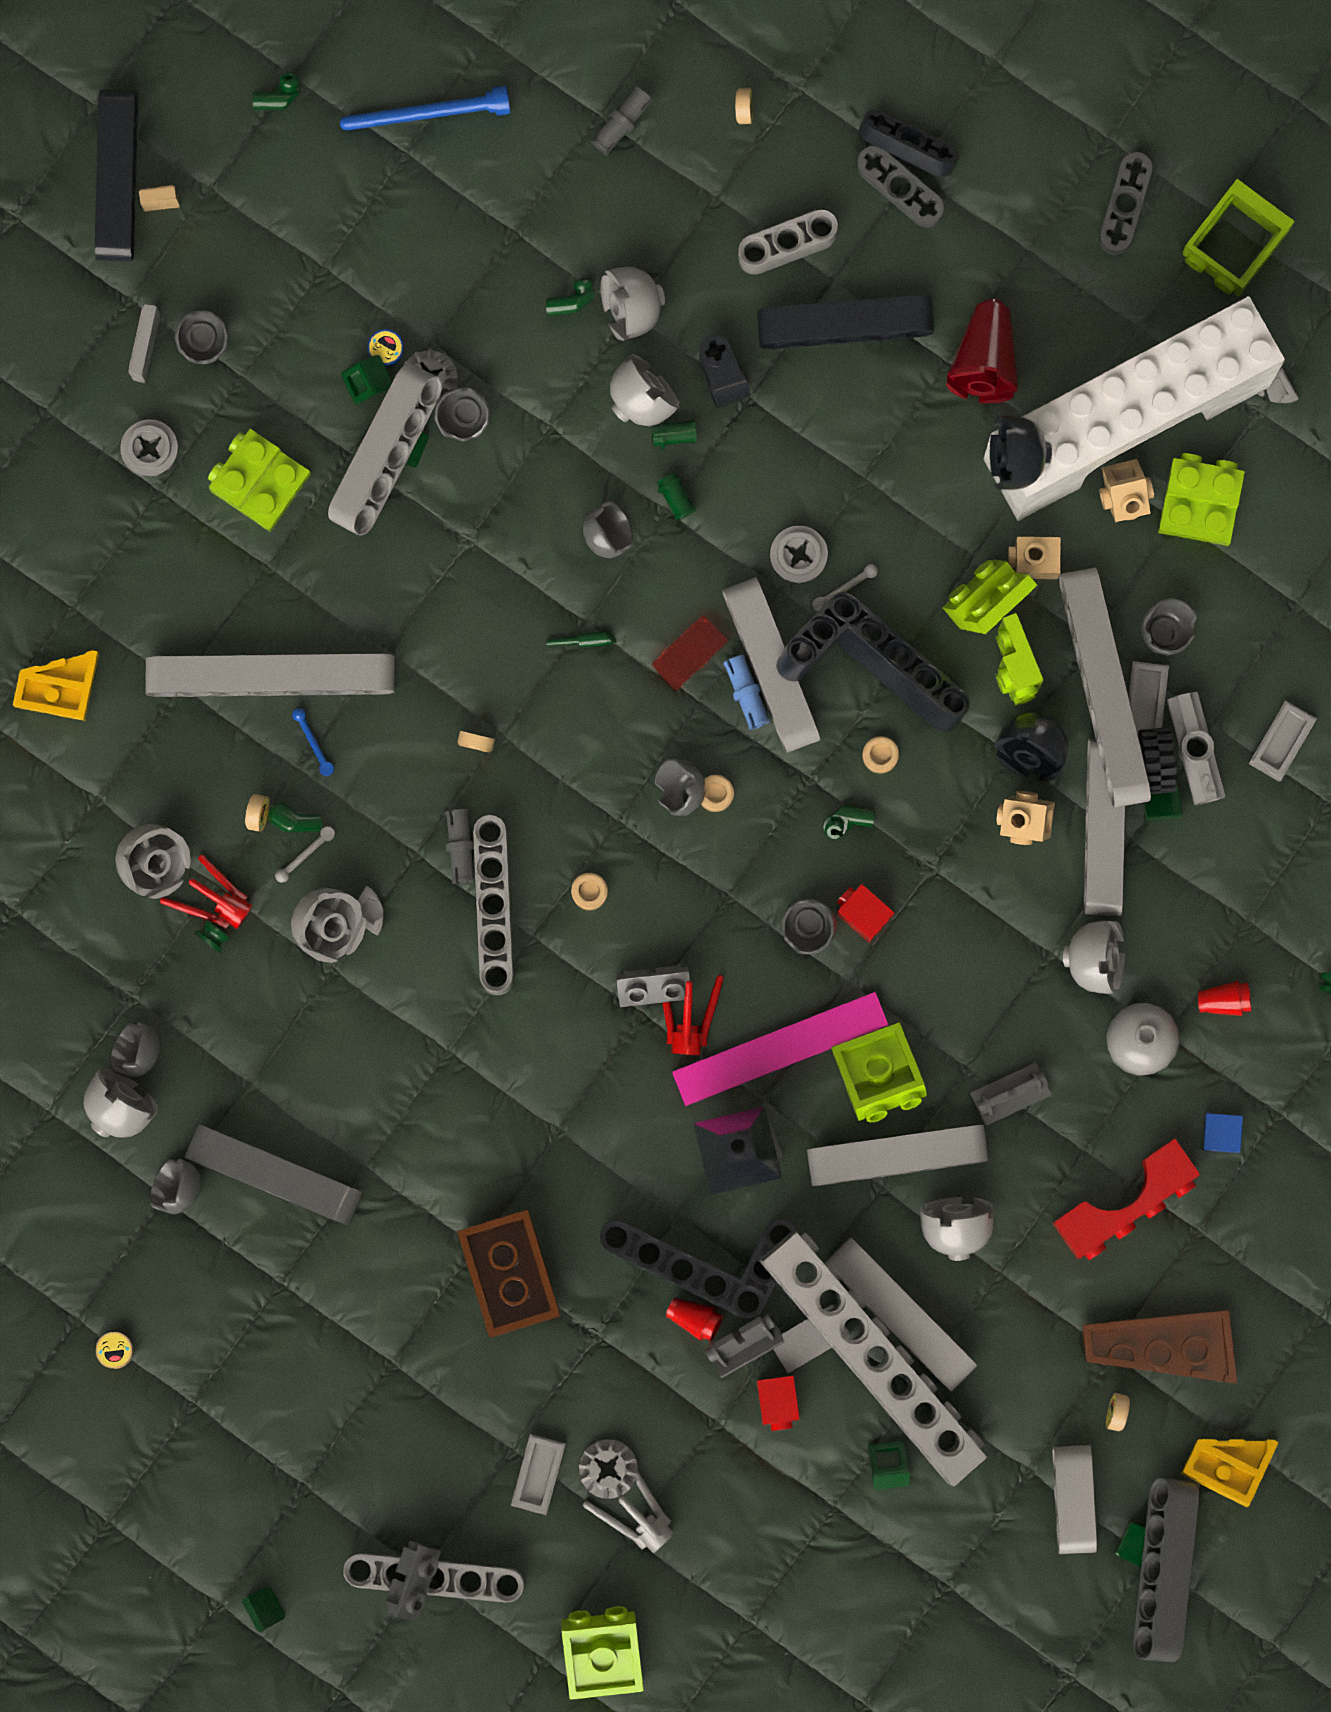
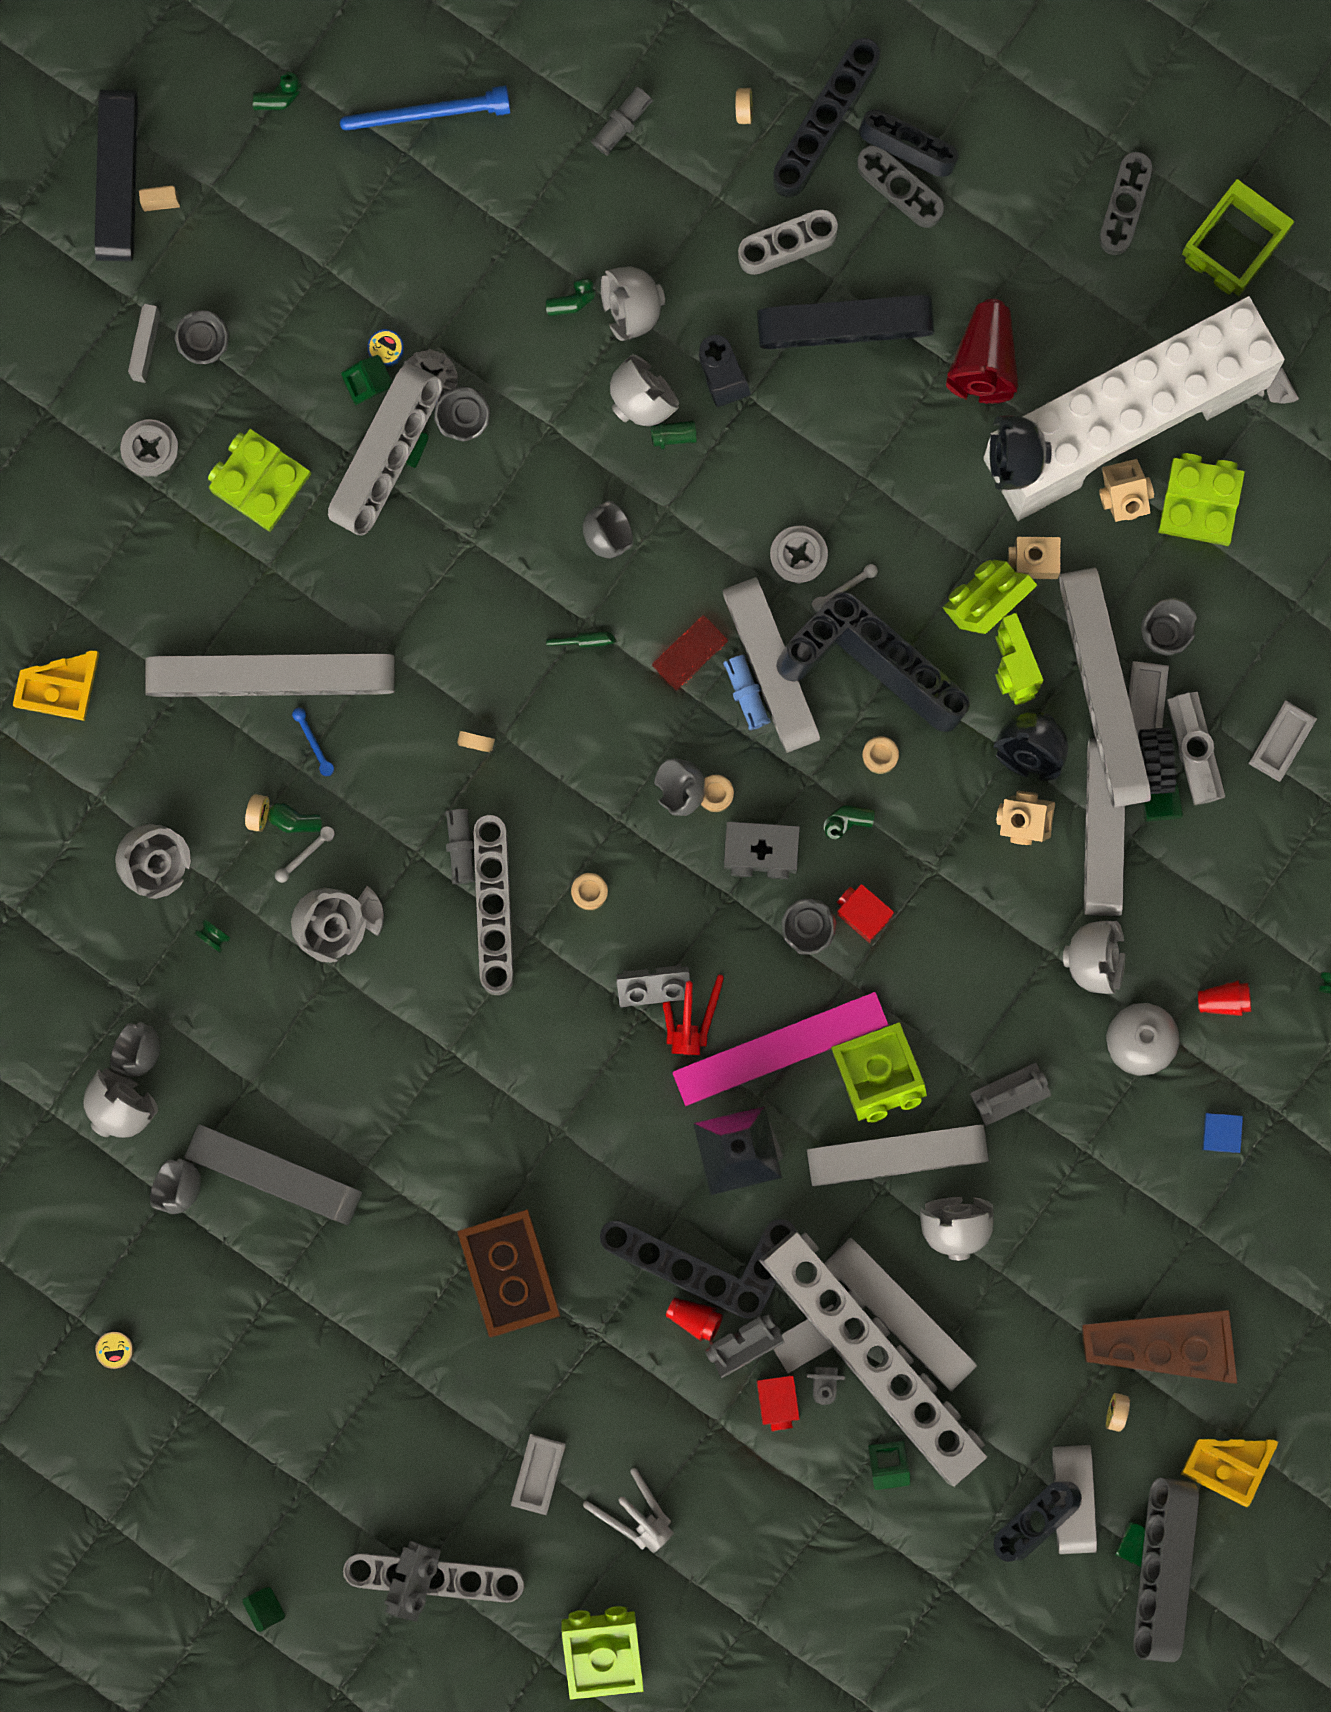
(231, 908): red plant -> none
(626, 1468): light grey gear -> none
(675, 496): dark green pin -> none
(779, 839): none -> dark grey brick
(824, 134): none -> black beam
(824, 1384): none -> dark grey hinge
(1053, 1520): none -> black beam
(1164, 1173): red arch -> none

